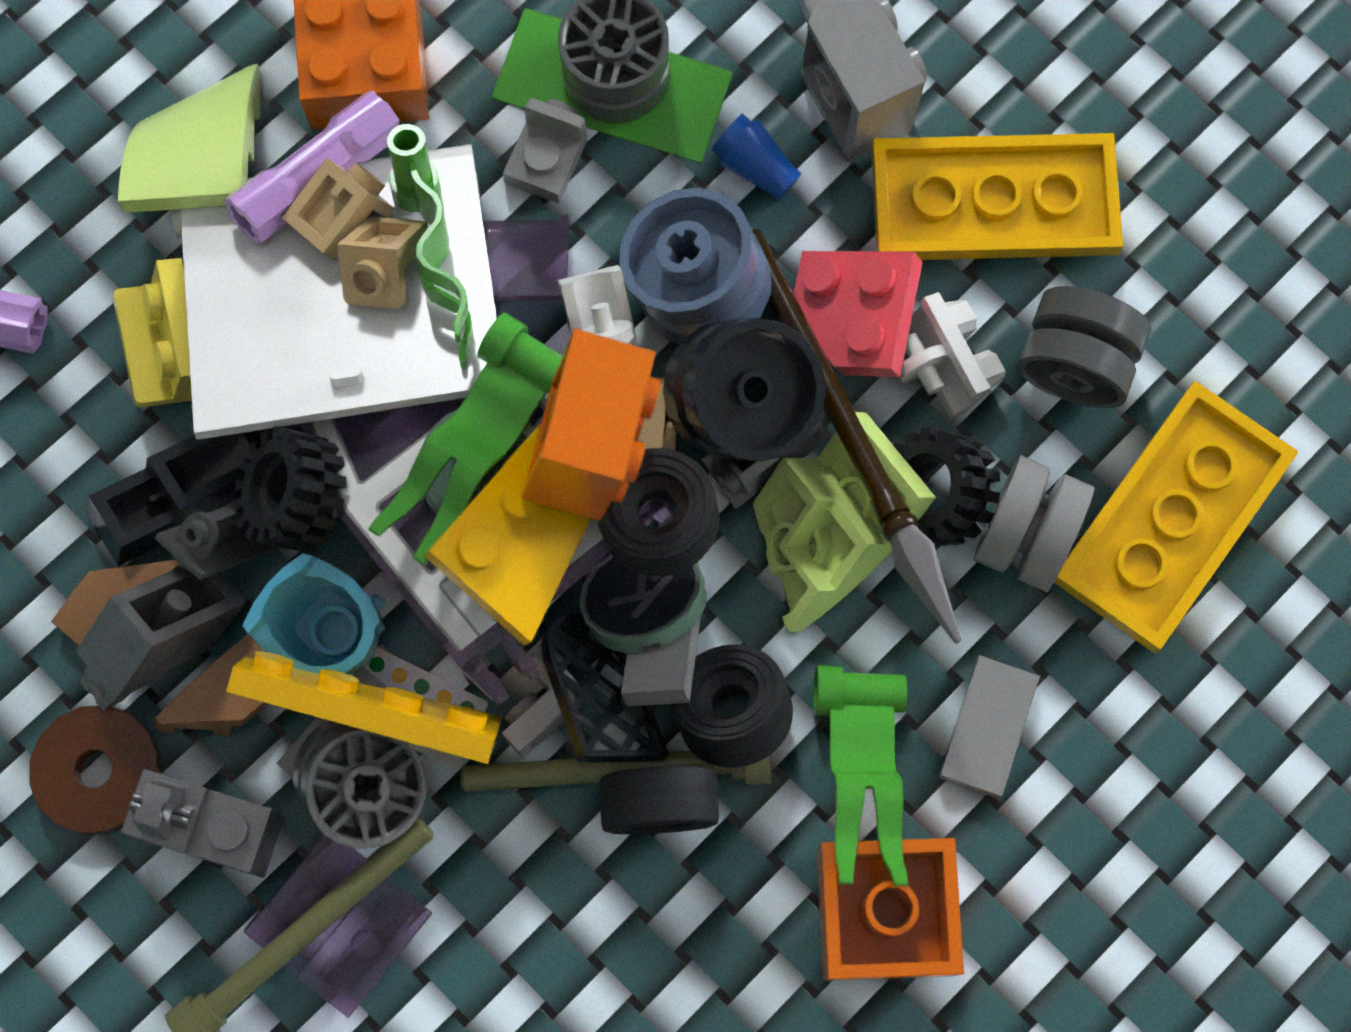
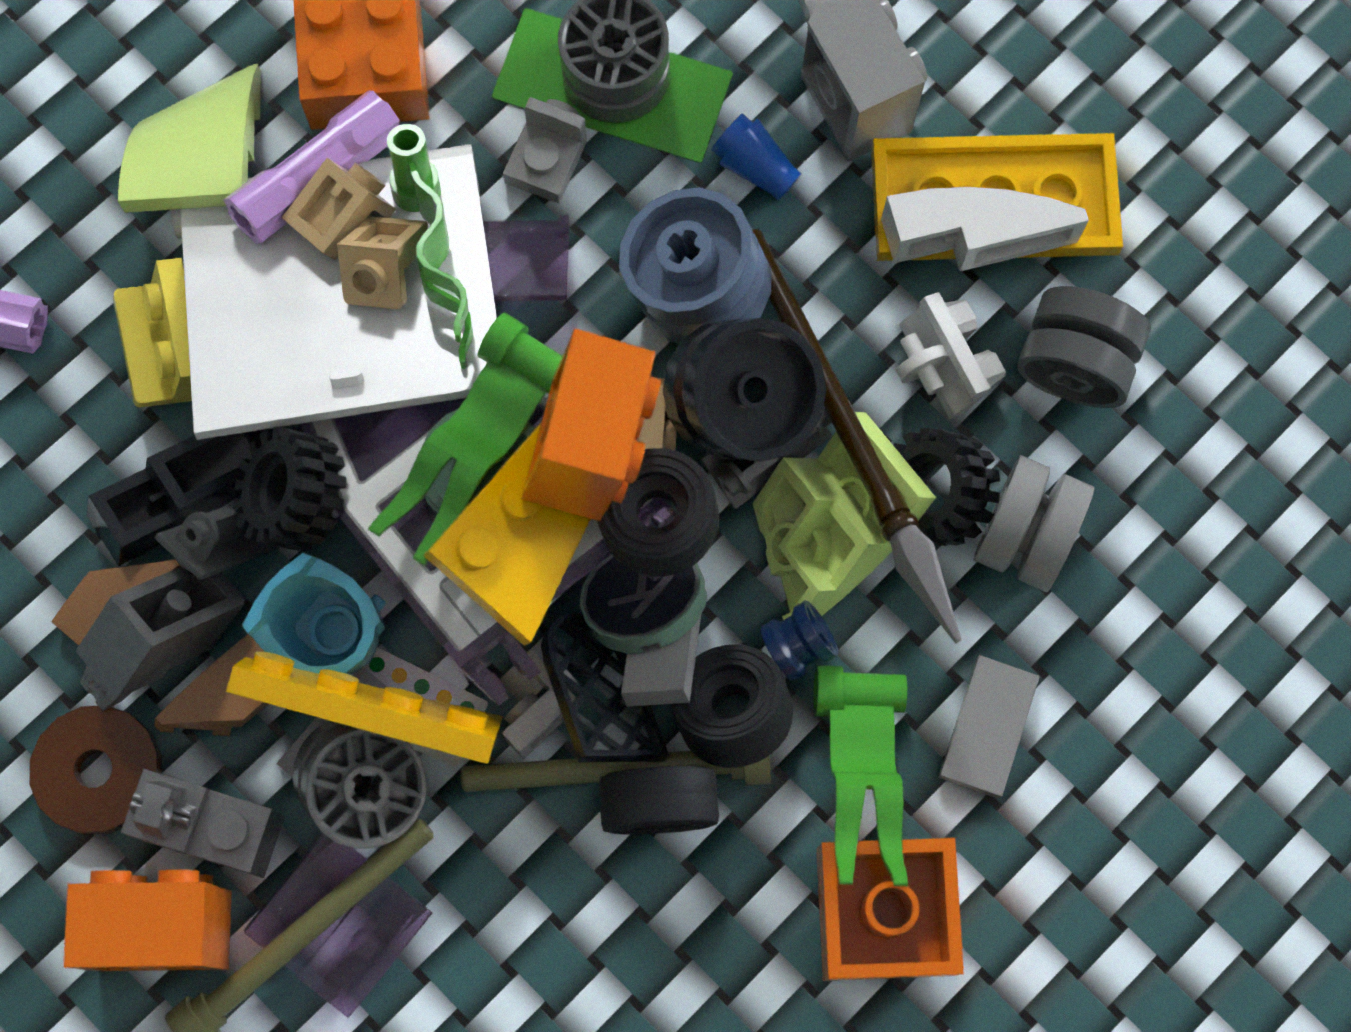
(147, 926): none -> orange brick
(598, 304): white hips -> none
(799, 640): none -> dark blue wheel
(860, 307): coral plate -> none
(978, 224): none -> white slope
(1175, 517): yellow plate -> none

